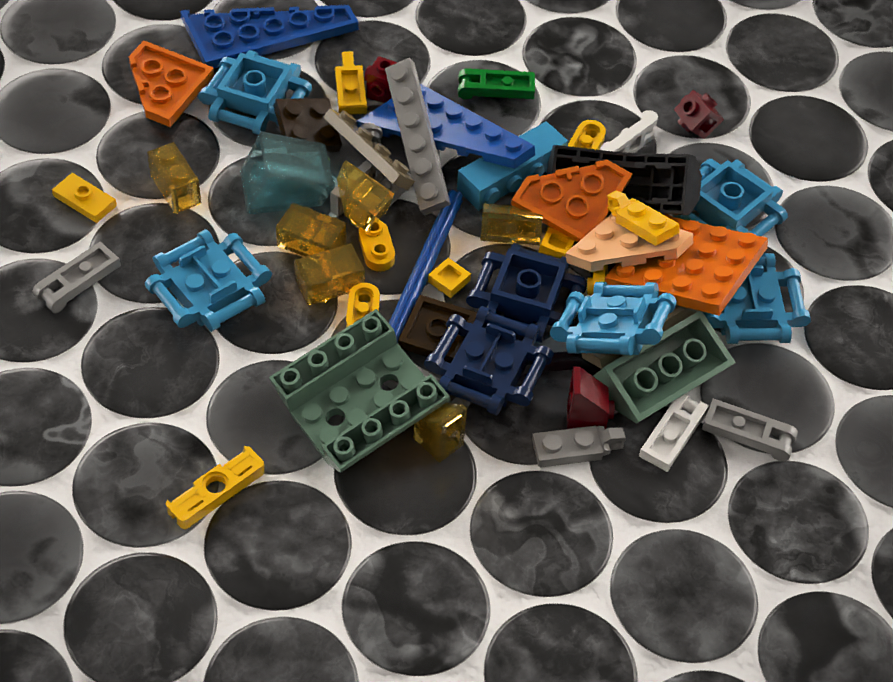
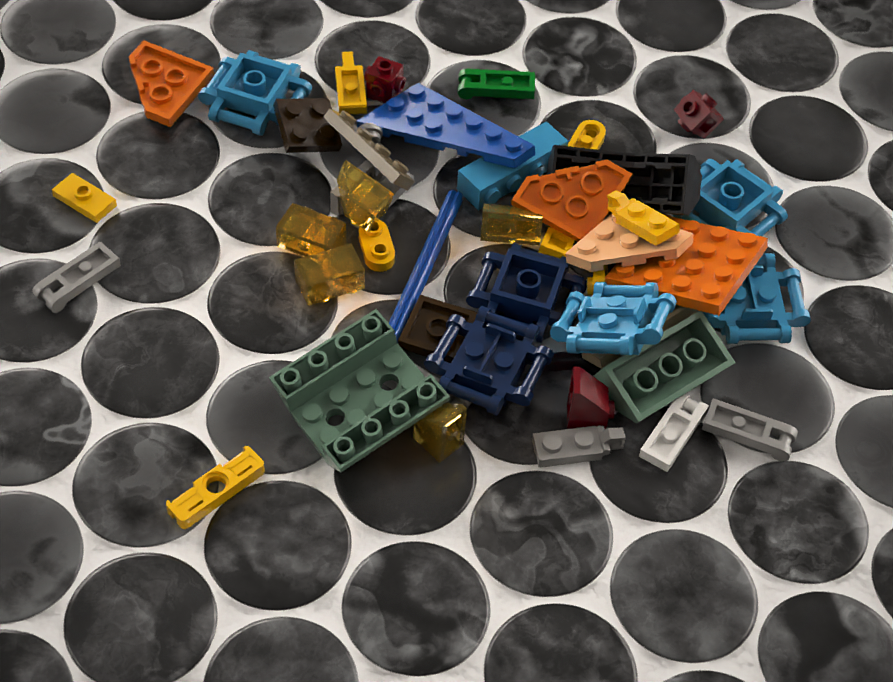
(174, 177): clear yellow brick -> none
(207, 281): dark azure brick -> none
(263, 29): blue wing -> none
(285, 172): clear light blue slope -> none
(358, 309): yellow plate -> none
(417, 137): light grey plate -> none
(449, 277): yellow plate -> none
(635, 137): white plate -> none

